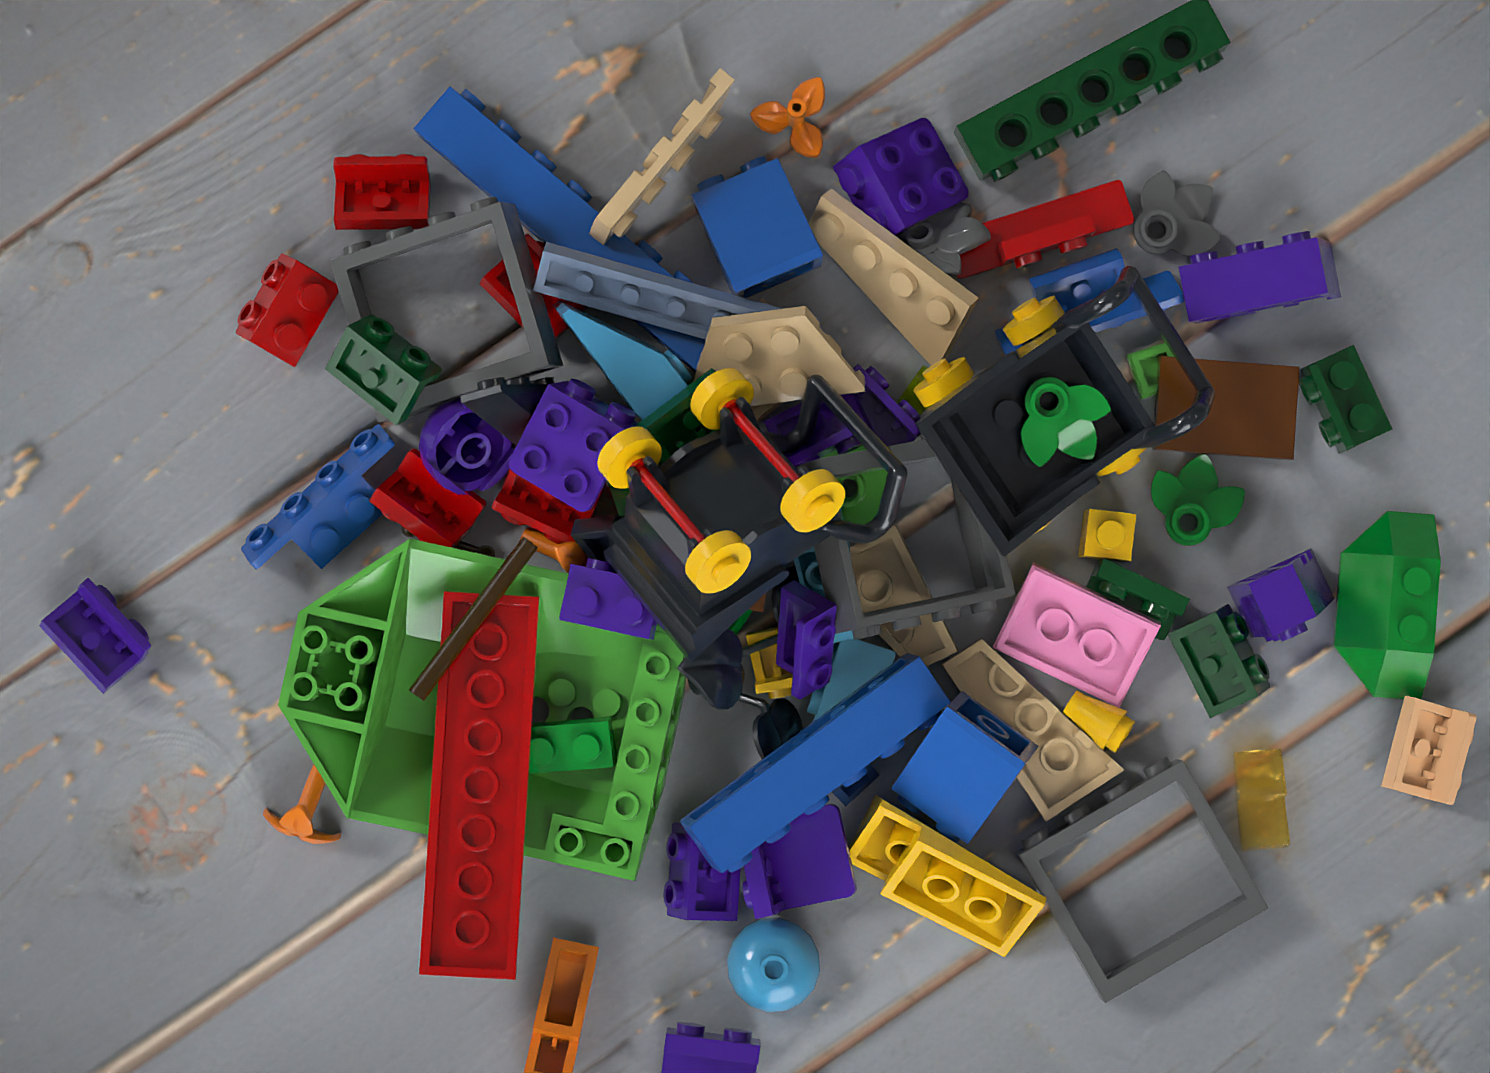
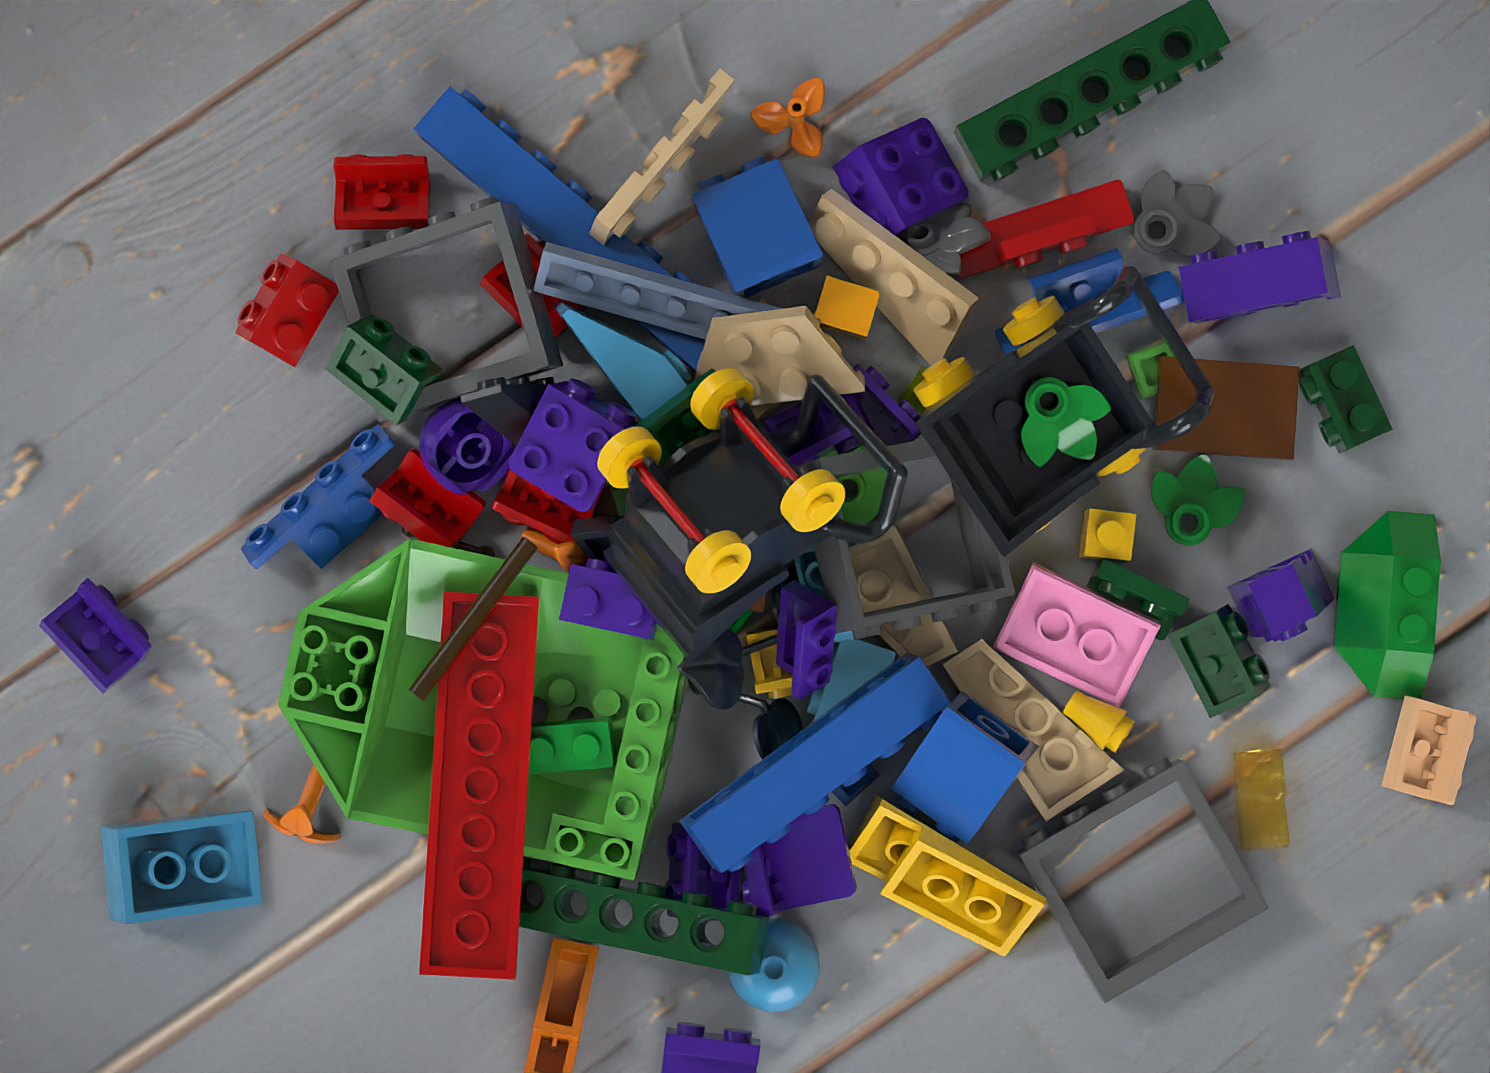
(180, 866): none -> dark azure slope
(737, 952): none -> dark green brick
(846, 308): none -> light orange panel

